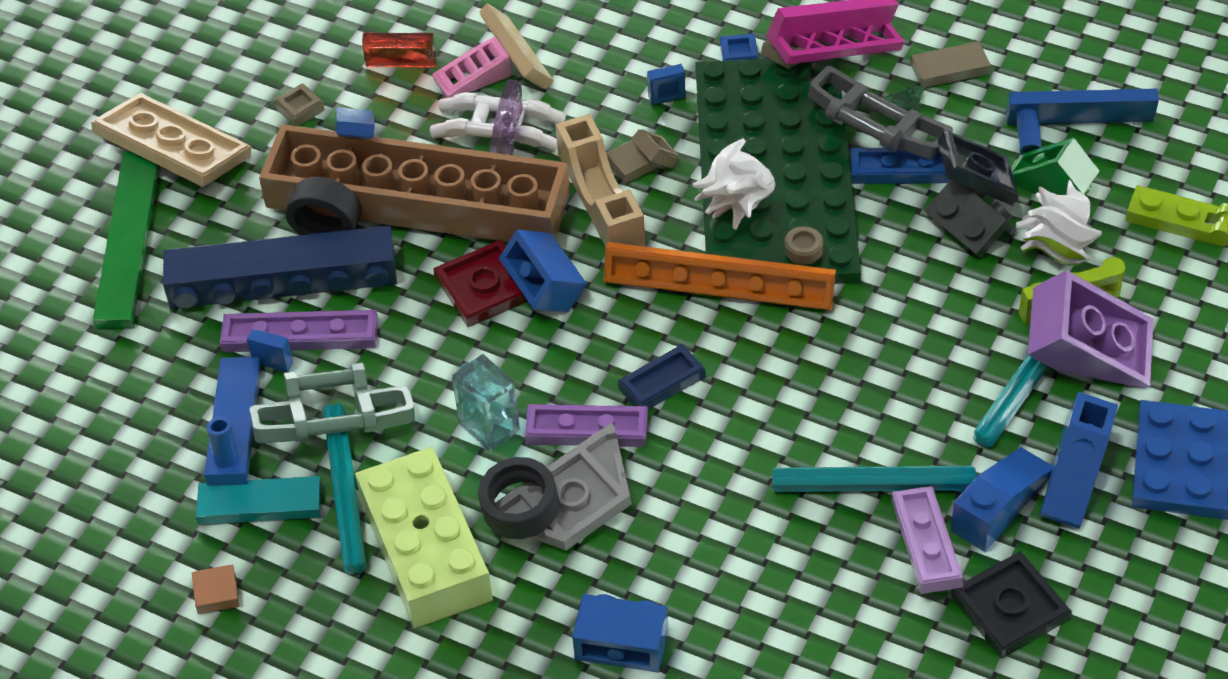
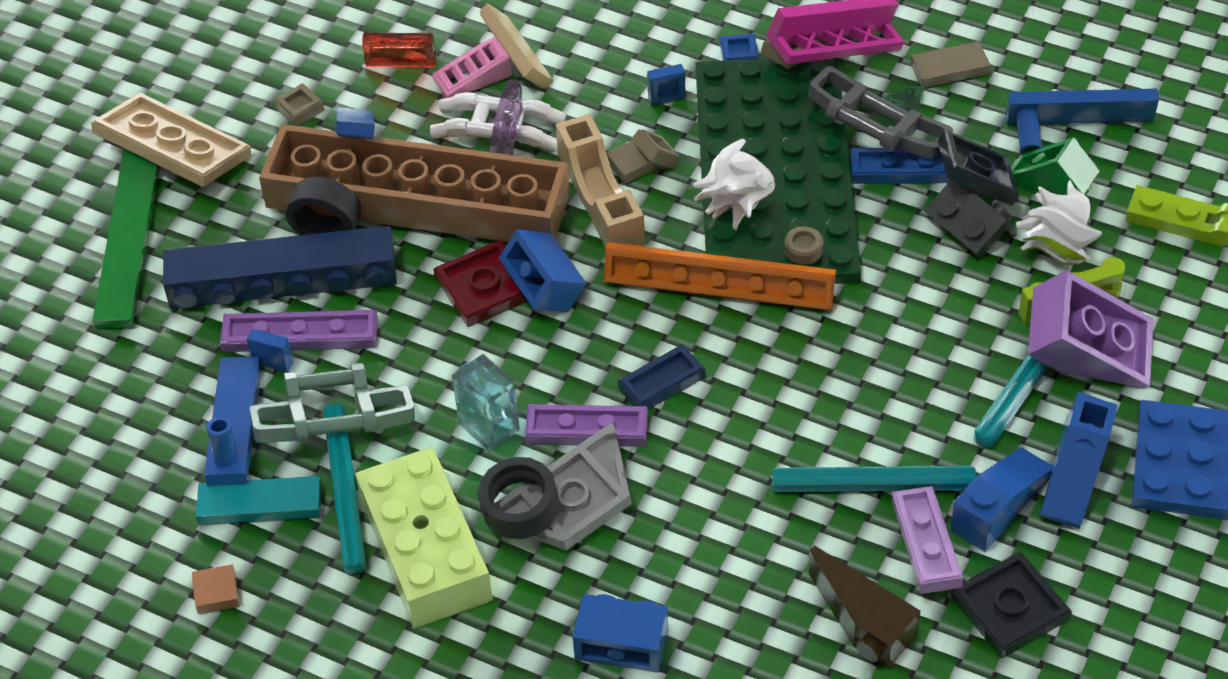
(868, 613): none -> dark brown slope

